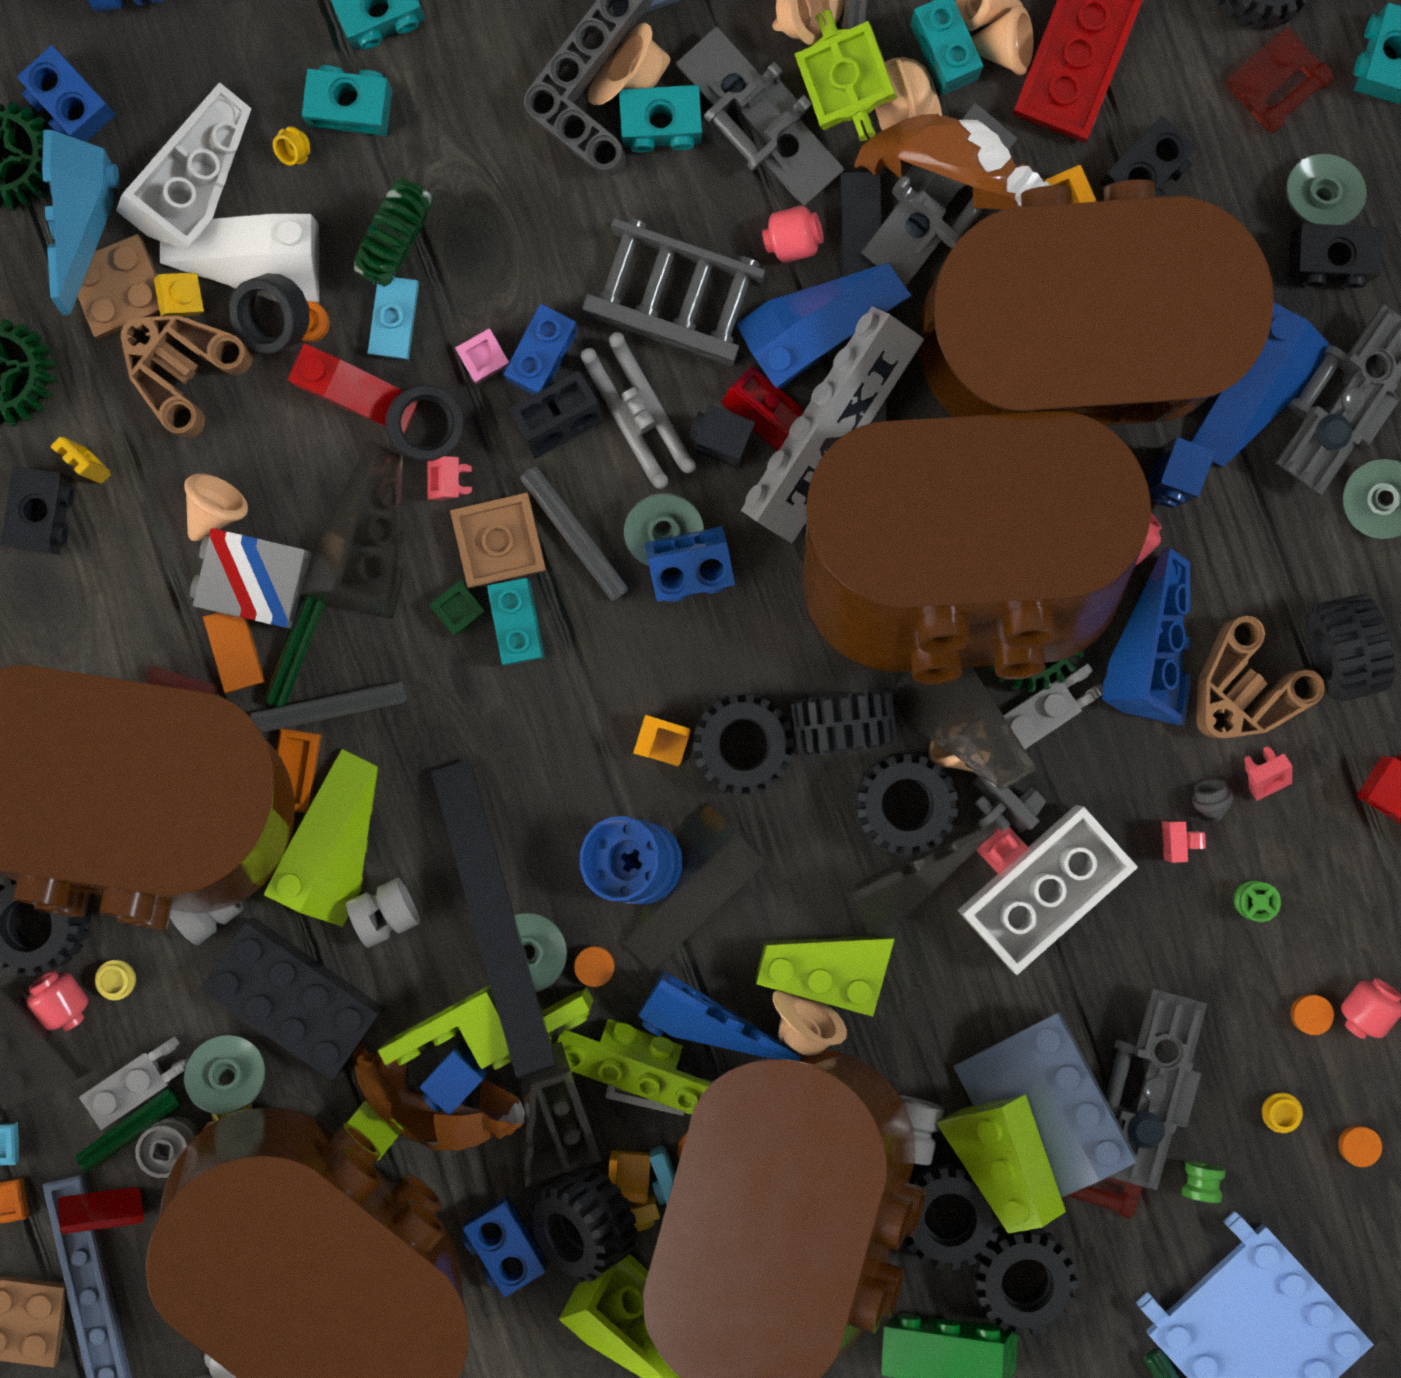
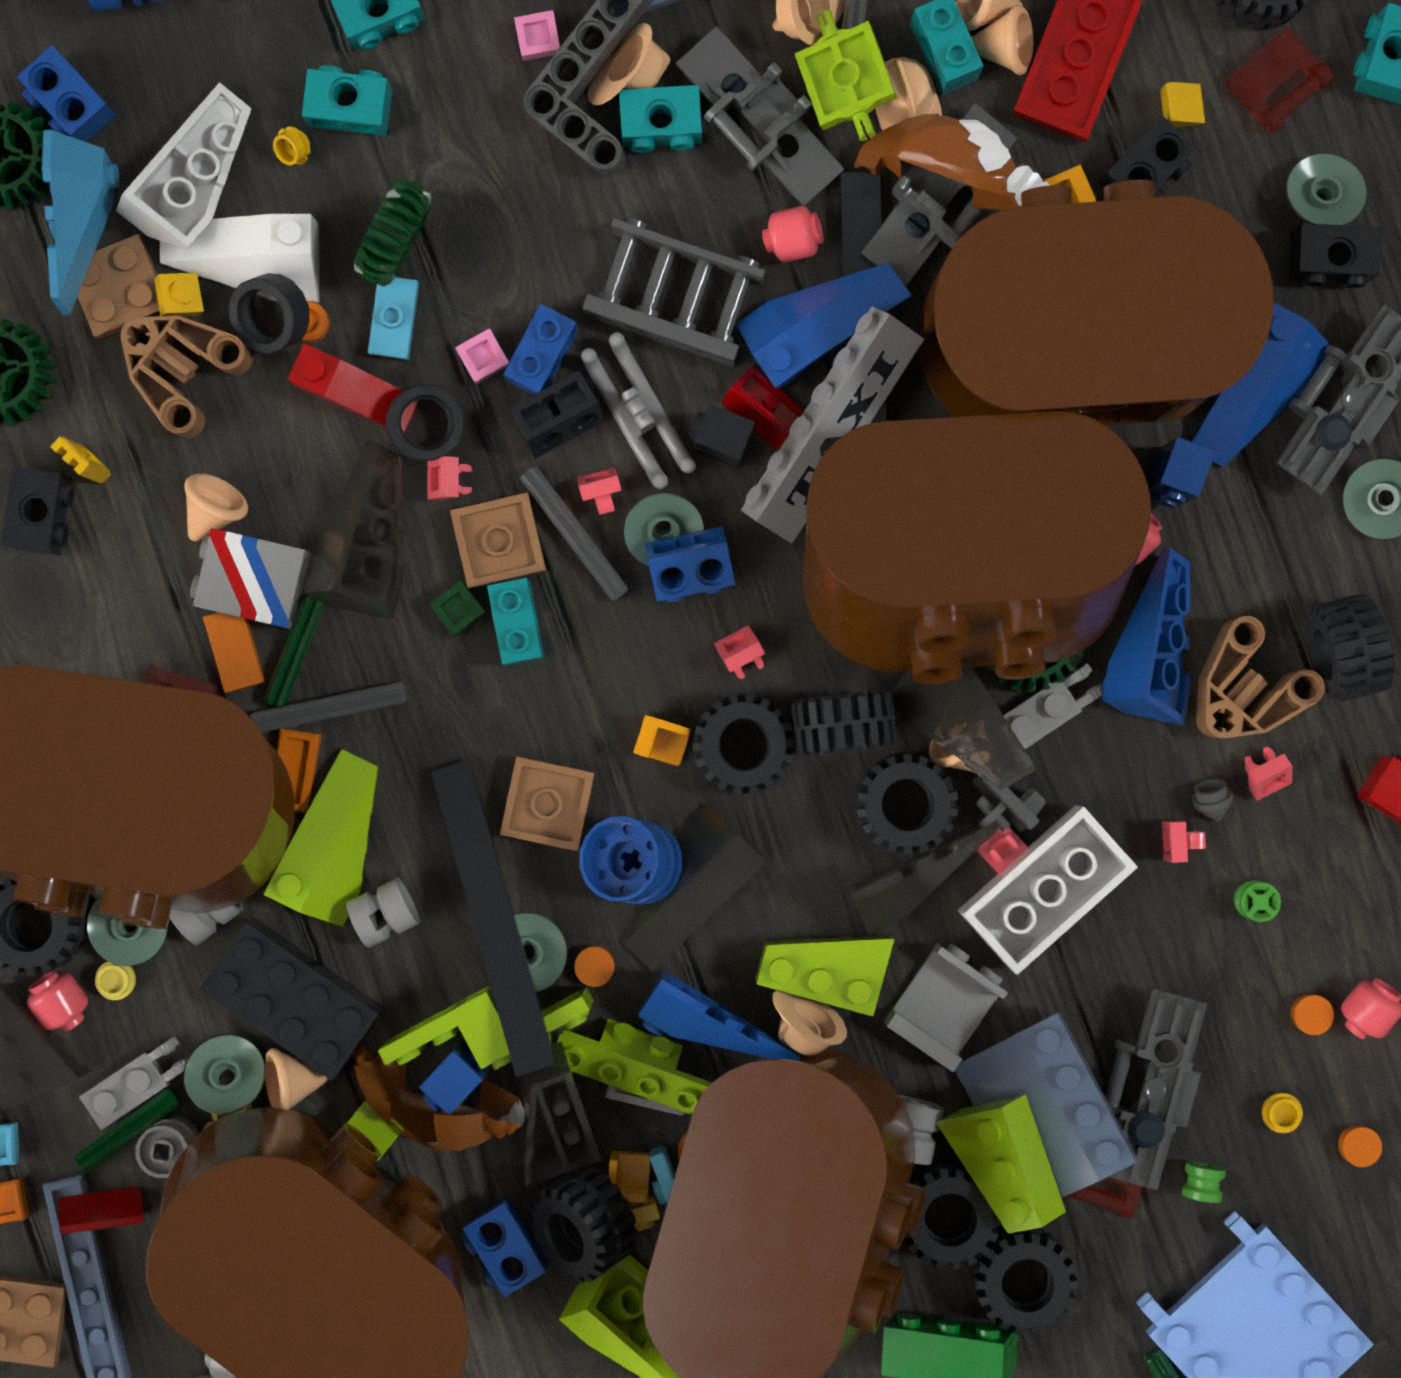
(119, 944): none -> sand green dish
(289, 1079): none -> light nougat hat
(537, 35): none -> bright pink plate
(547, 803): none -> medium nougat plate
(599, 486): none -> coral tile
(739, 650): none -> coral tile
(944, 1004): none -> light grey panel
(1182, 104): none -> yellow slope

